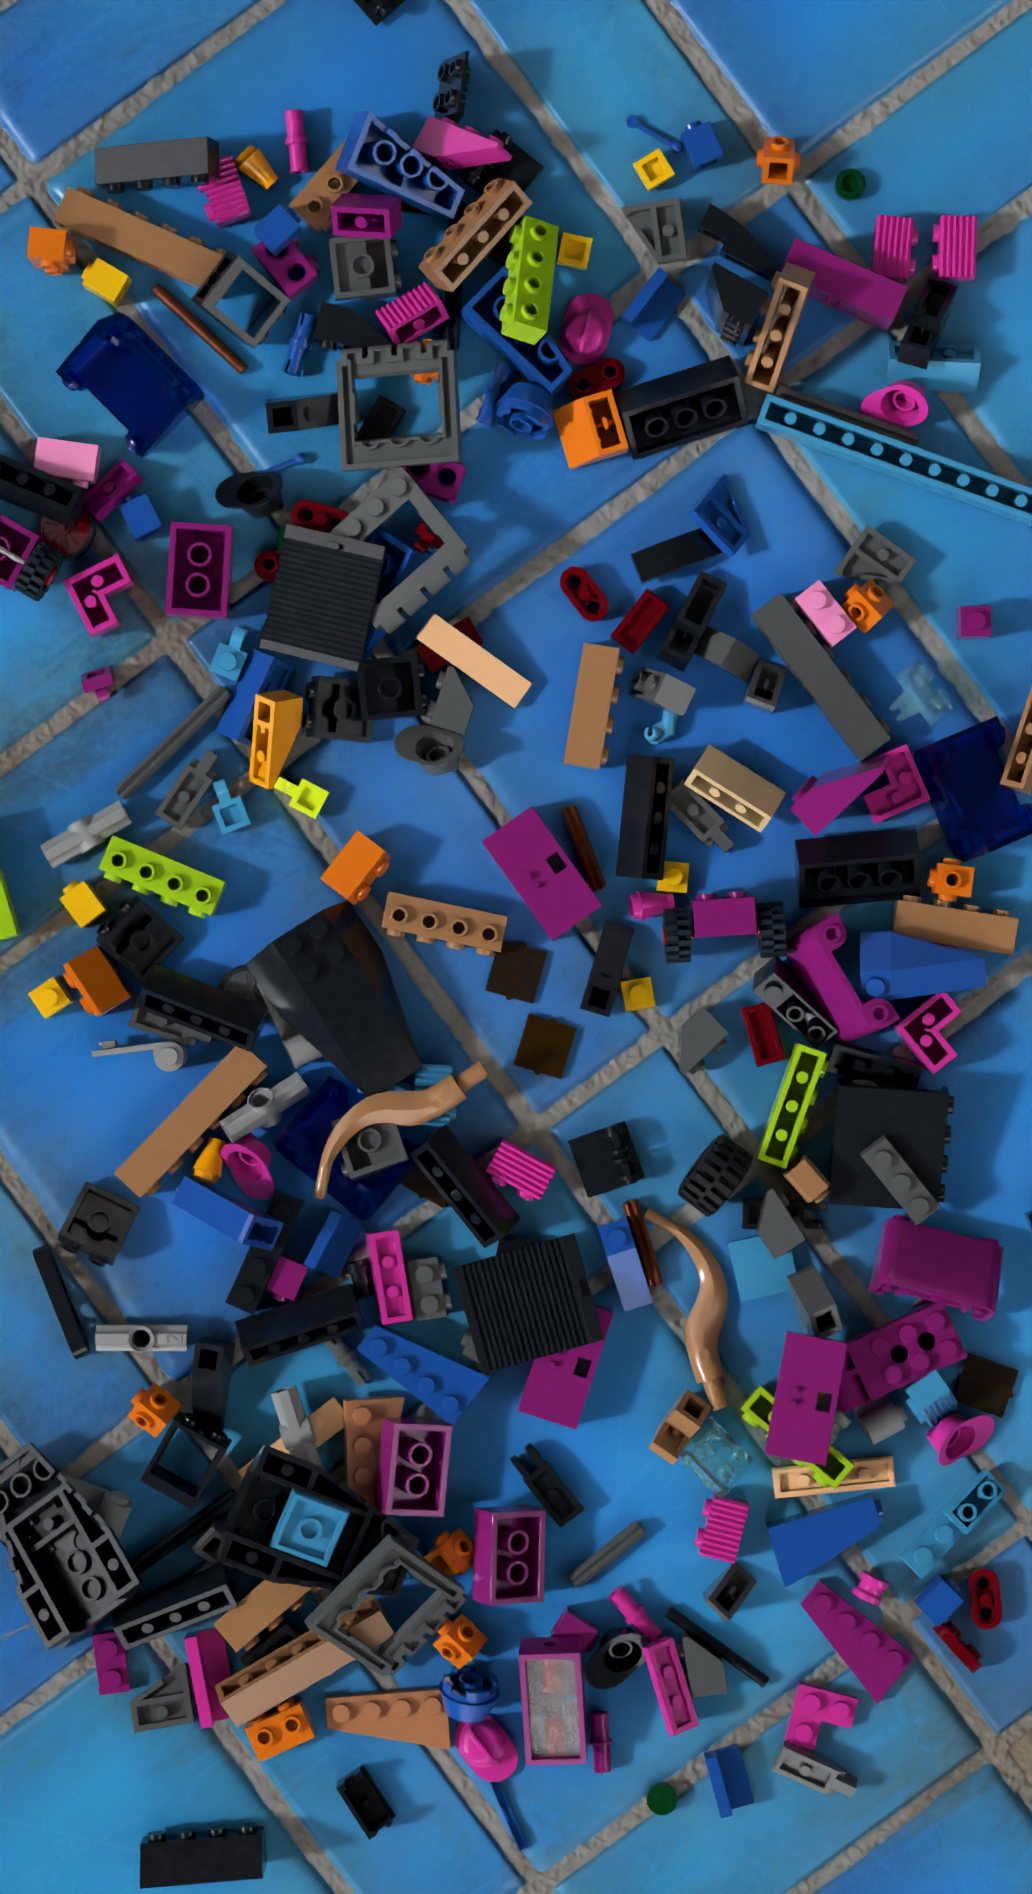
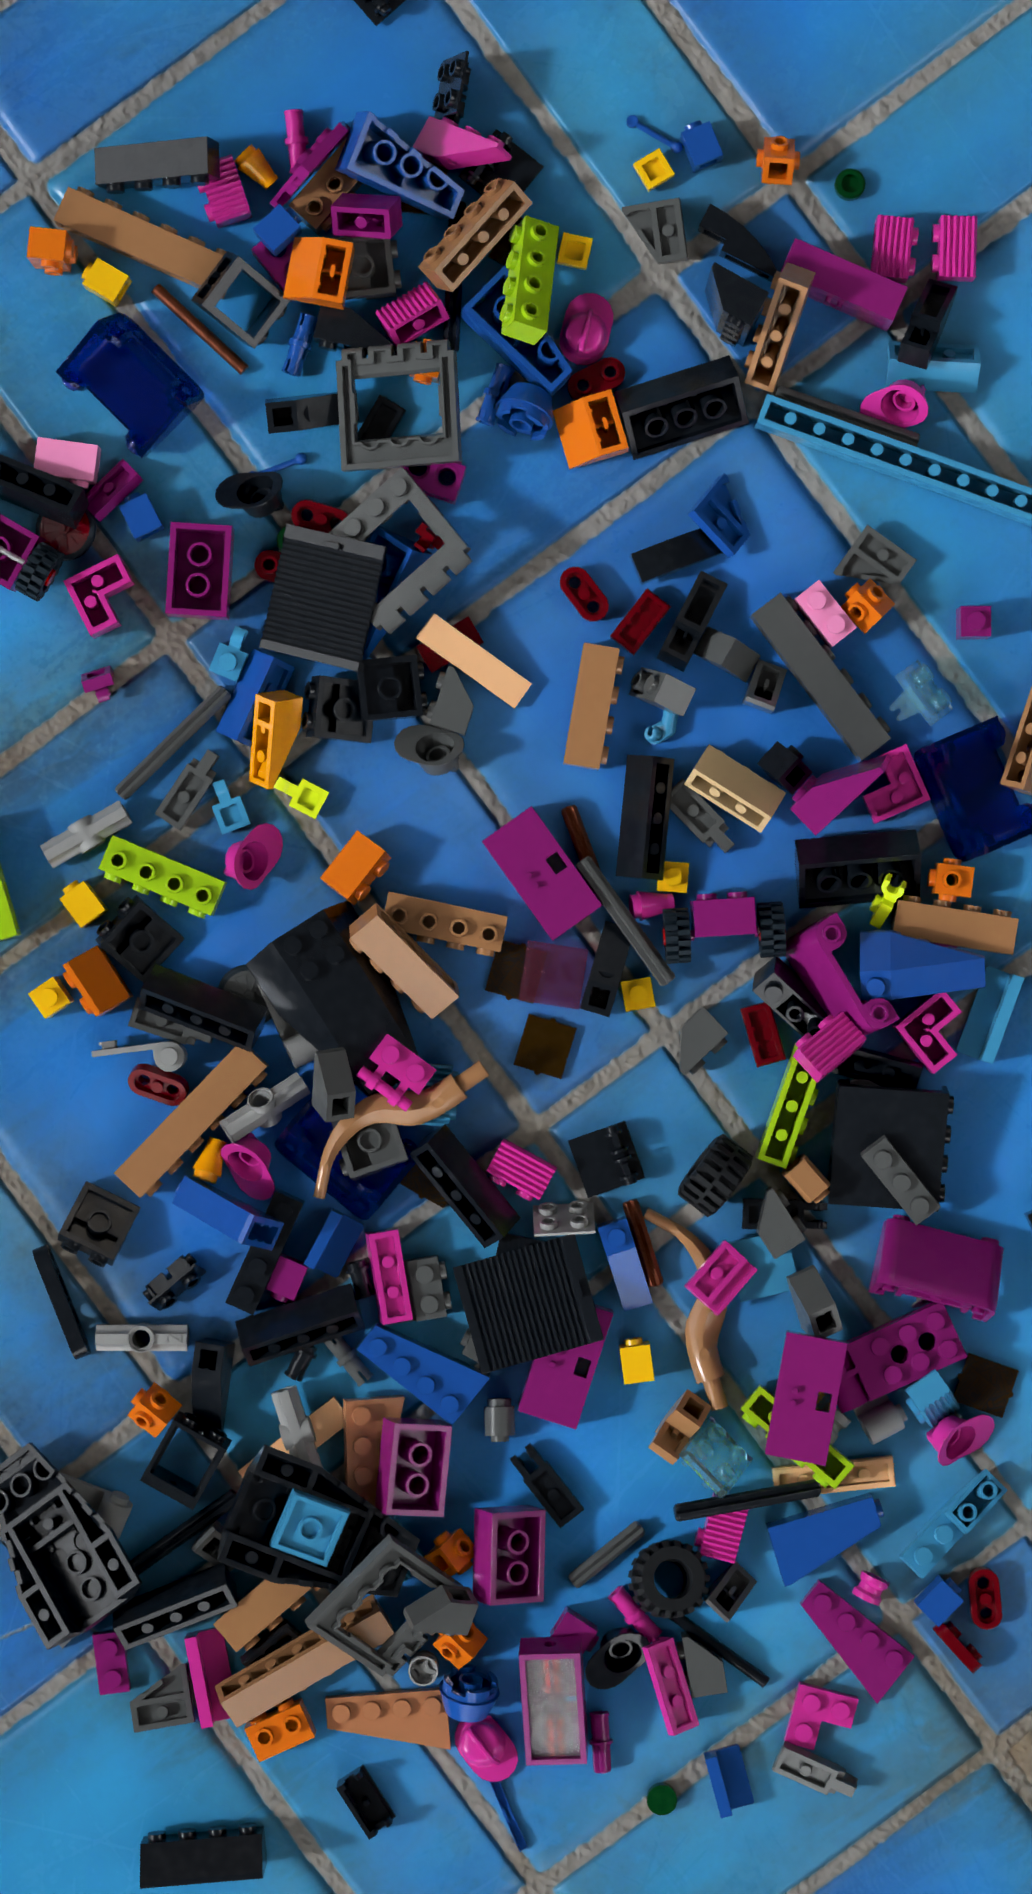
(159, 1084): none -> dark red plate
(164, 1292): none -> black hinge
(254, 856): none -> dark pink piece
(300, 1363): none -> black pin
(311, 161): none -> magenta wing
(319, 271): none -> orange slope
(333, 1085): none -> dark grey slope
(402, 1065): none -> dark pink plate
(403, 961): none -> medium nougat brick
(421, 1673): none -> light grey wheel
(443, 1611): none -> dark grey slope
(499, 1419): none -> dark grey brick
(553, 974): none -> clear pink tile
(563, 1219): none -> light grey hinge
(625, 921): none -> dark grey axle
(636, 1361): none -> yellow brick
(653, 305): blue panel -> none
(693, 1573): none -> black tyre
(720, 1277): none -> dark pink plate
(746, 1500): none -> black axle
(785, 767): none -> black brick
(829, 1046): none -> dark pink brick
(884, 904): none -> neon yellow plate
(989, 1015): none -> dark azure panel

